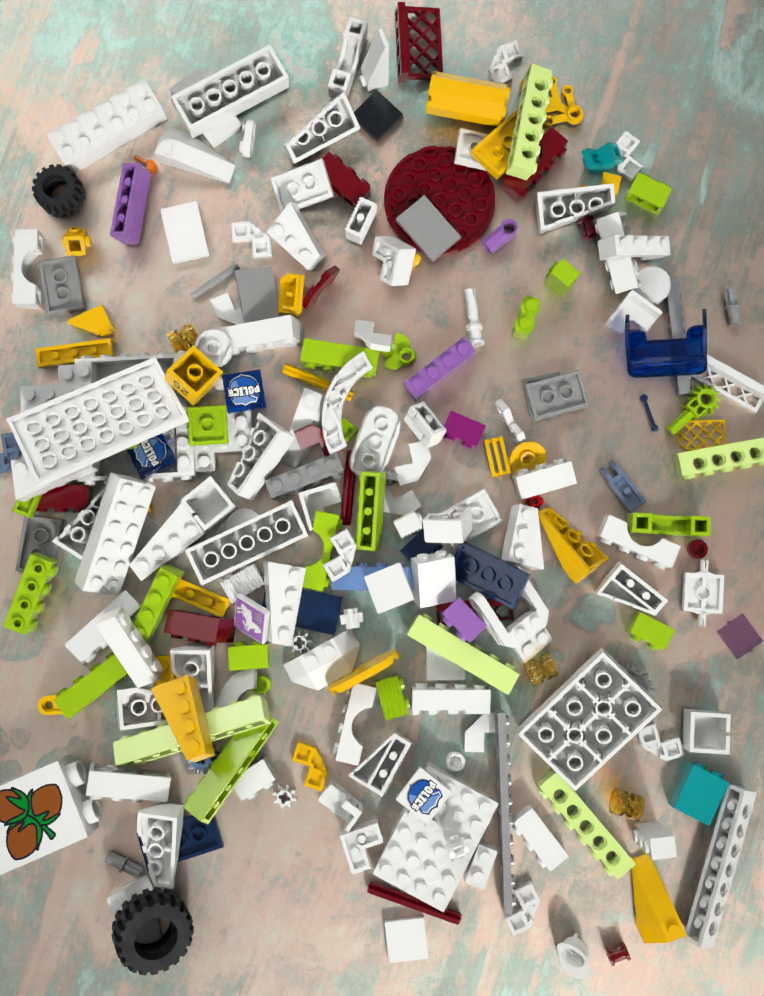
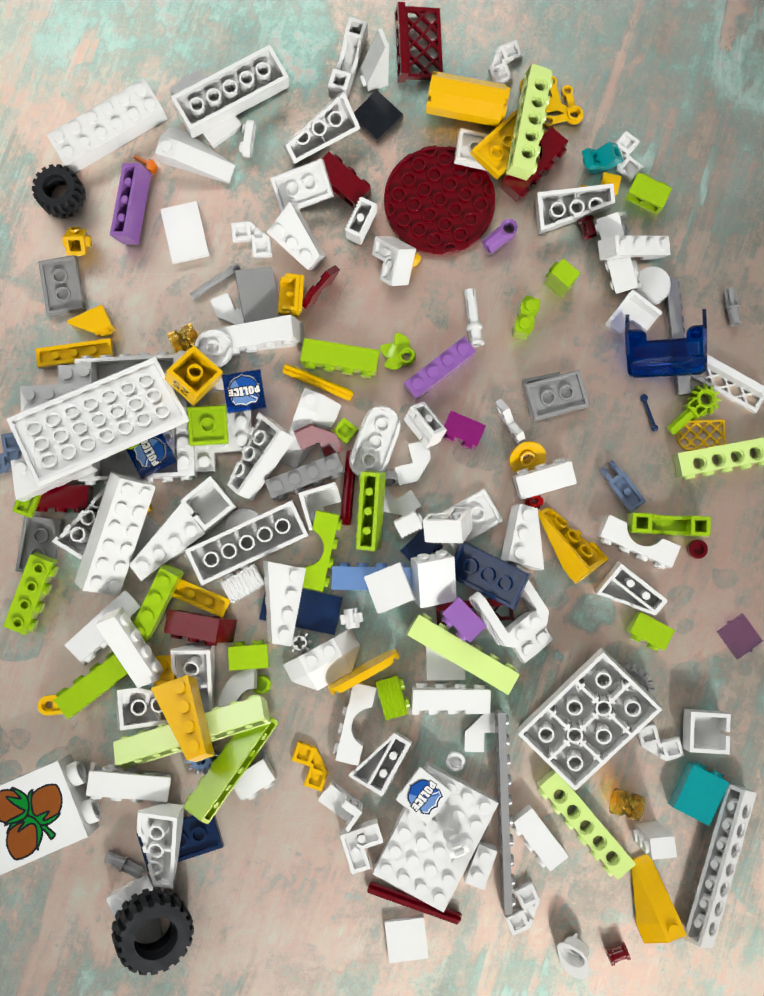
(27, 246): white arch -> none
(251, 618): tile -> none
(280, 800): white gear -> none
(336, 397): white tile -> none
(346, 548): white tile -> none
(374, 341): white tile -> none
(428, 228): light grey tile -> none
(503, 451): yellow tile -> none
(540, 669): clear yellow wheel -> none
(702, 592): white plate -> none

